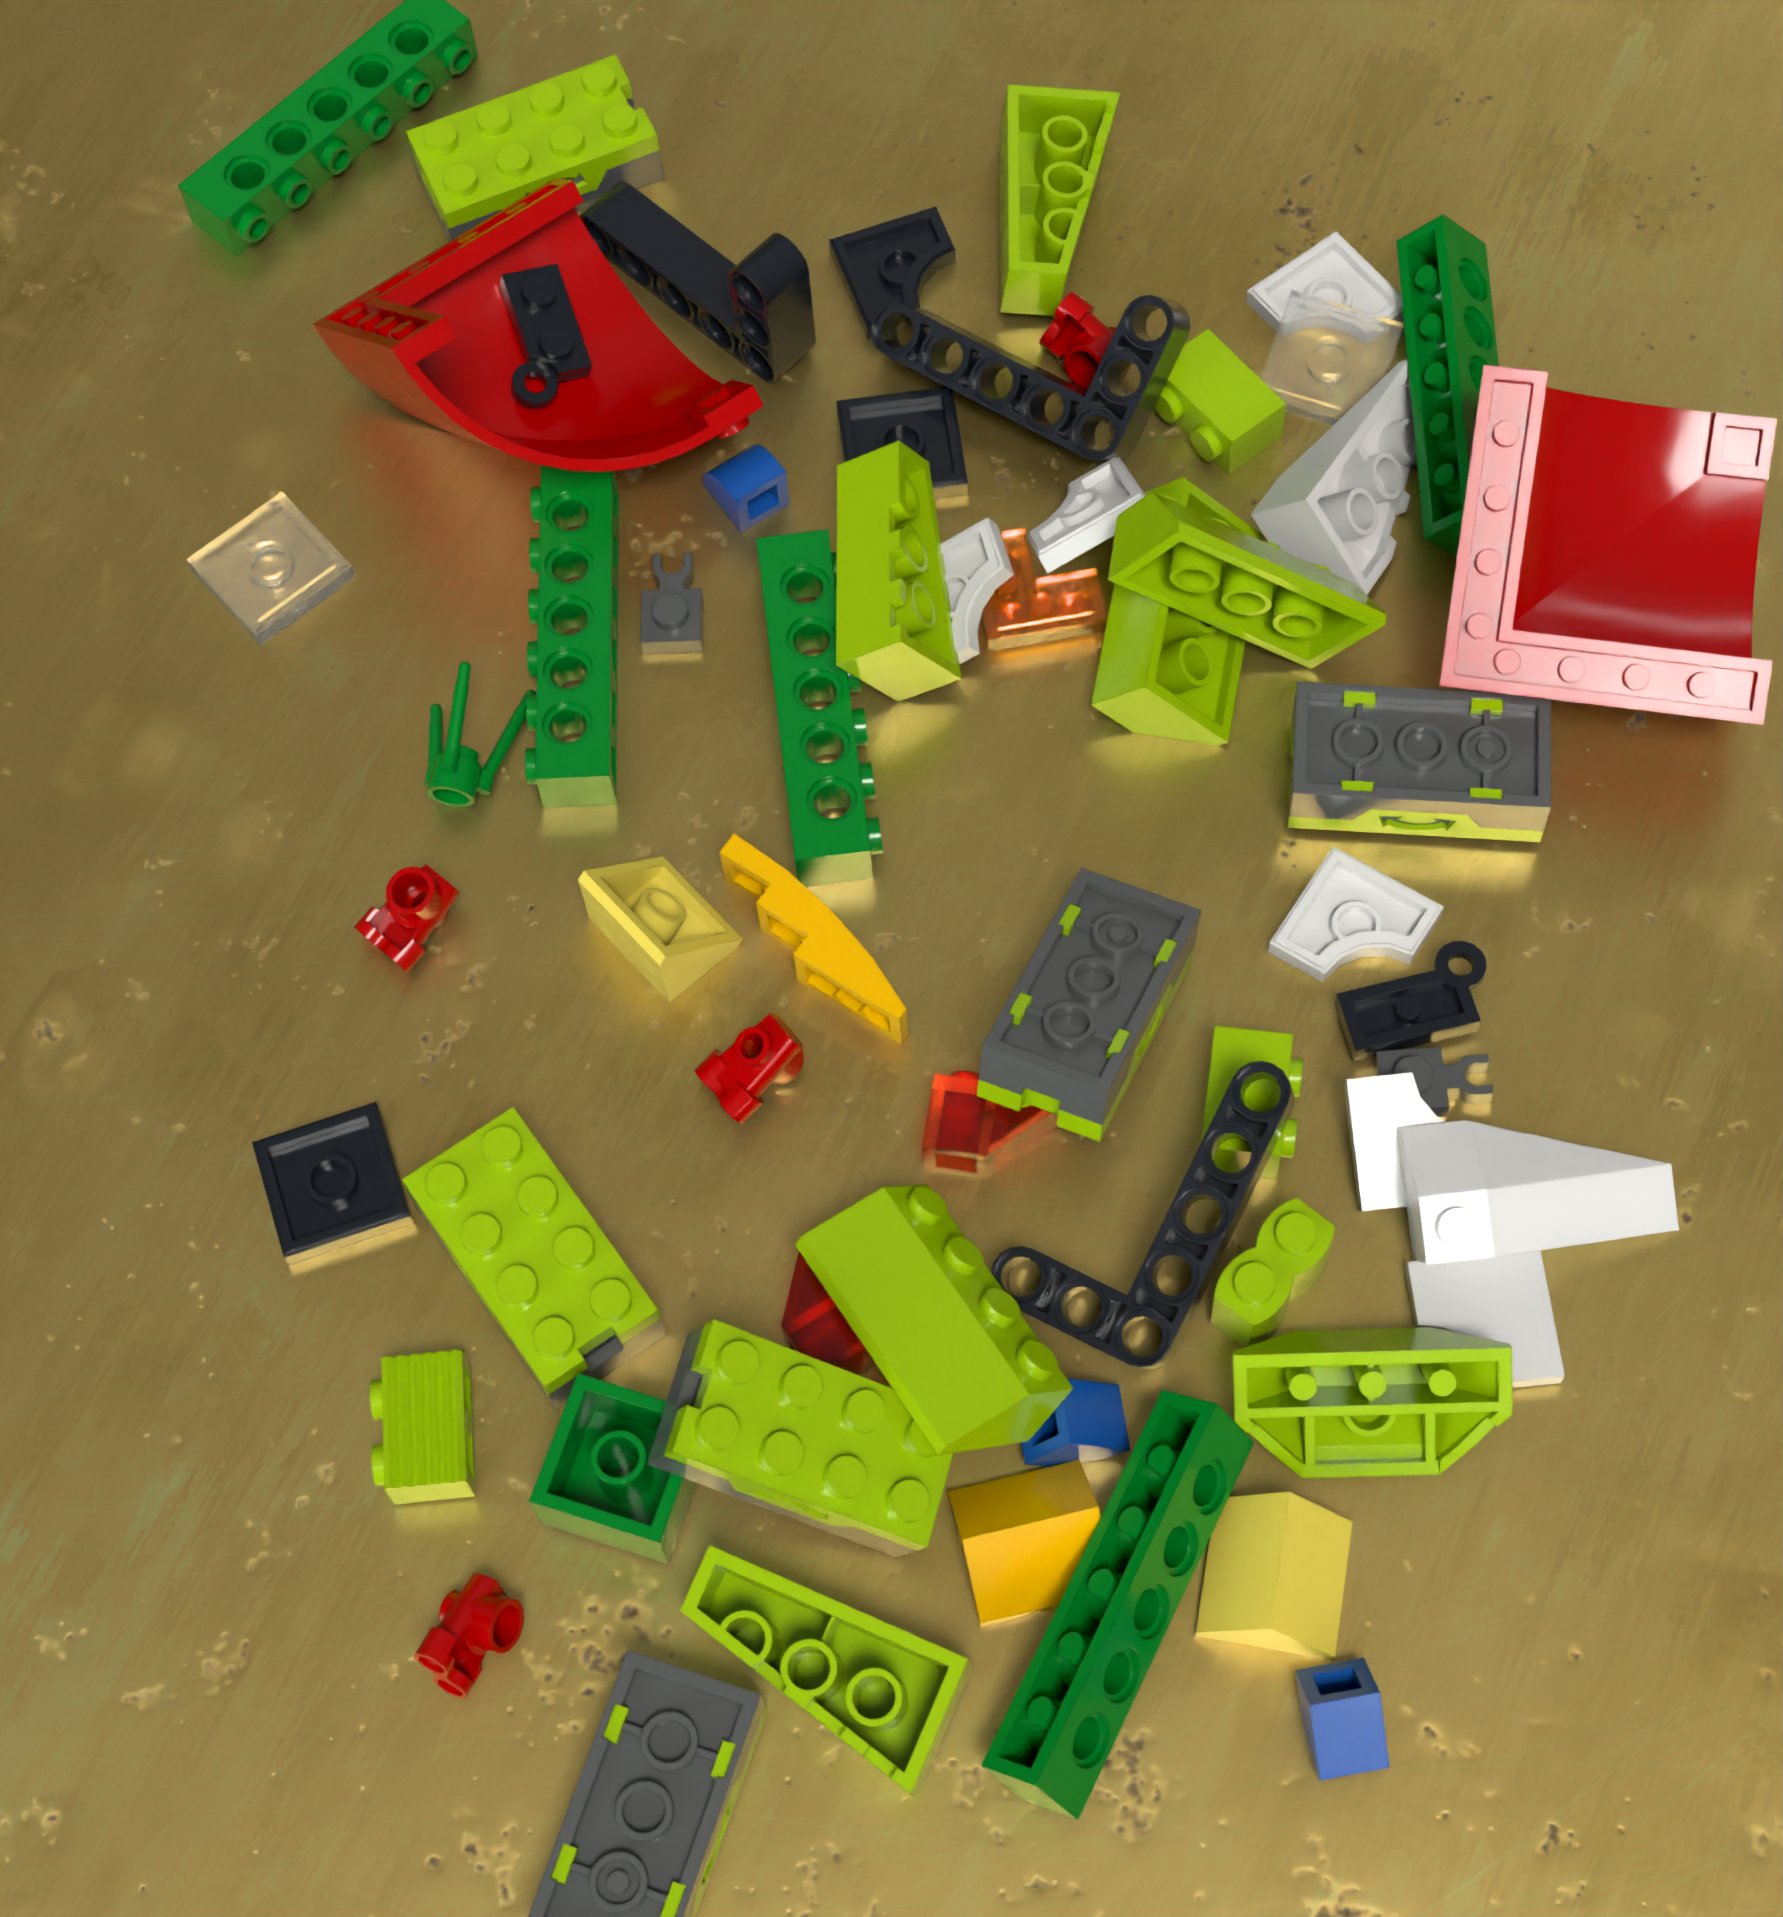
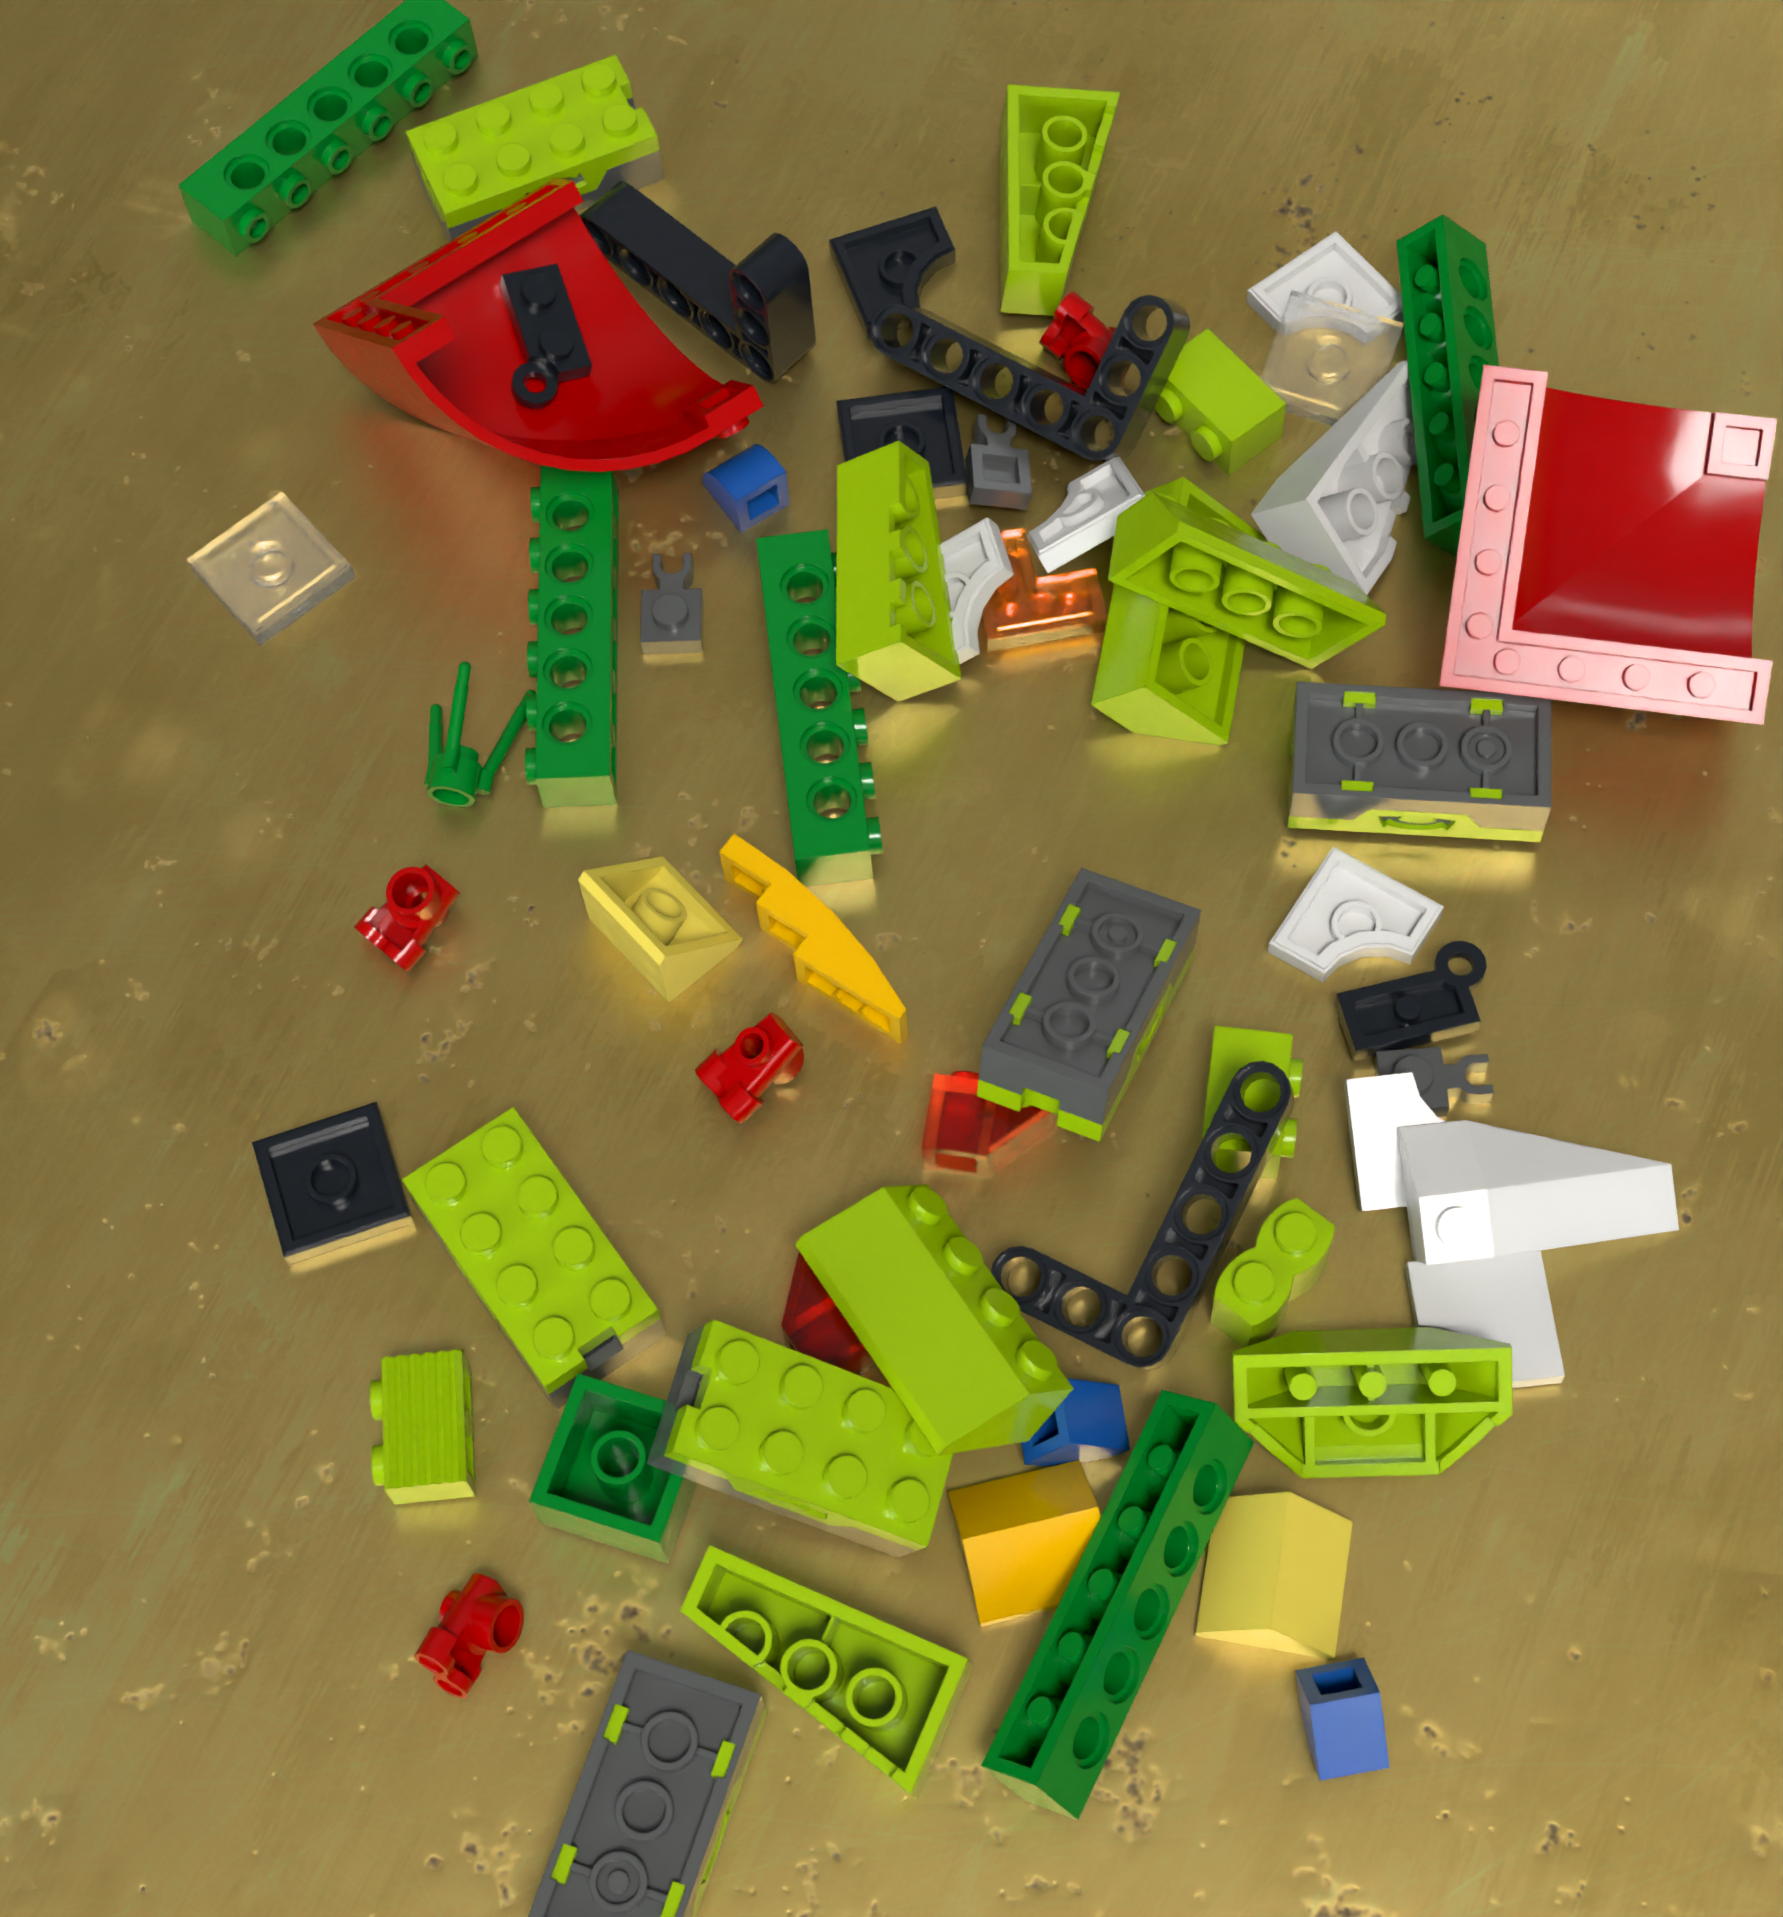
(995, 470): none -> dark grey plate

